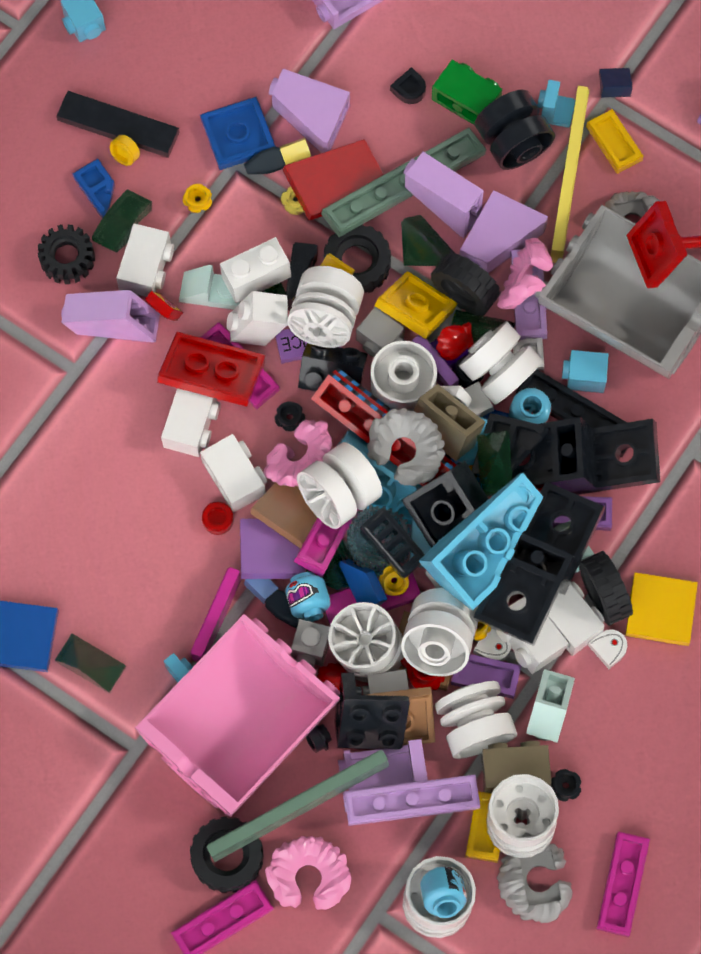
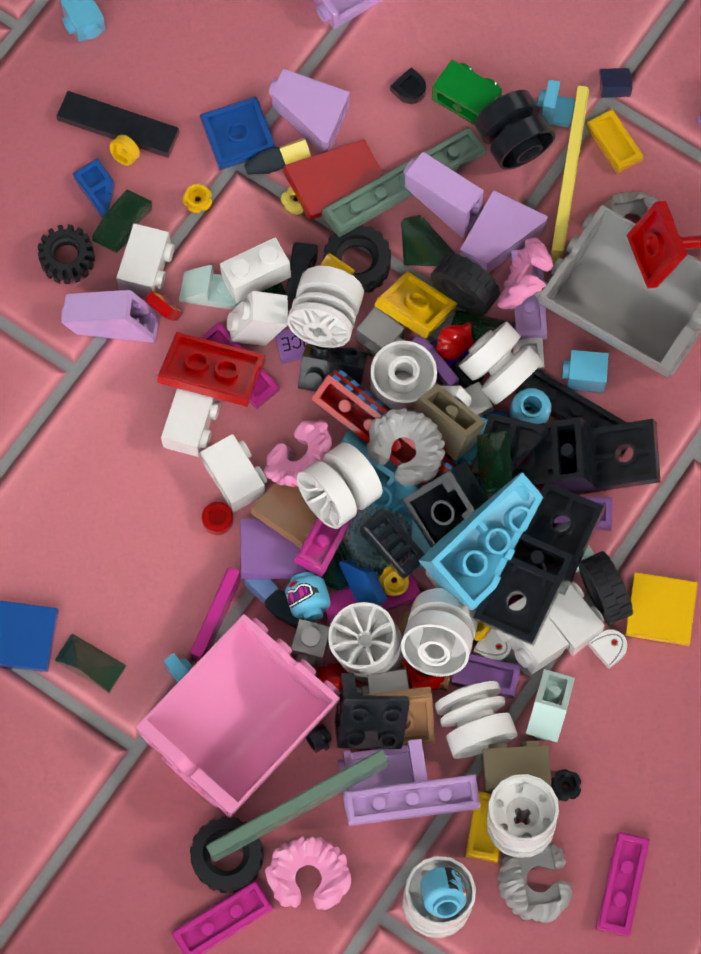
(286, 409): black plate -> none

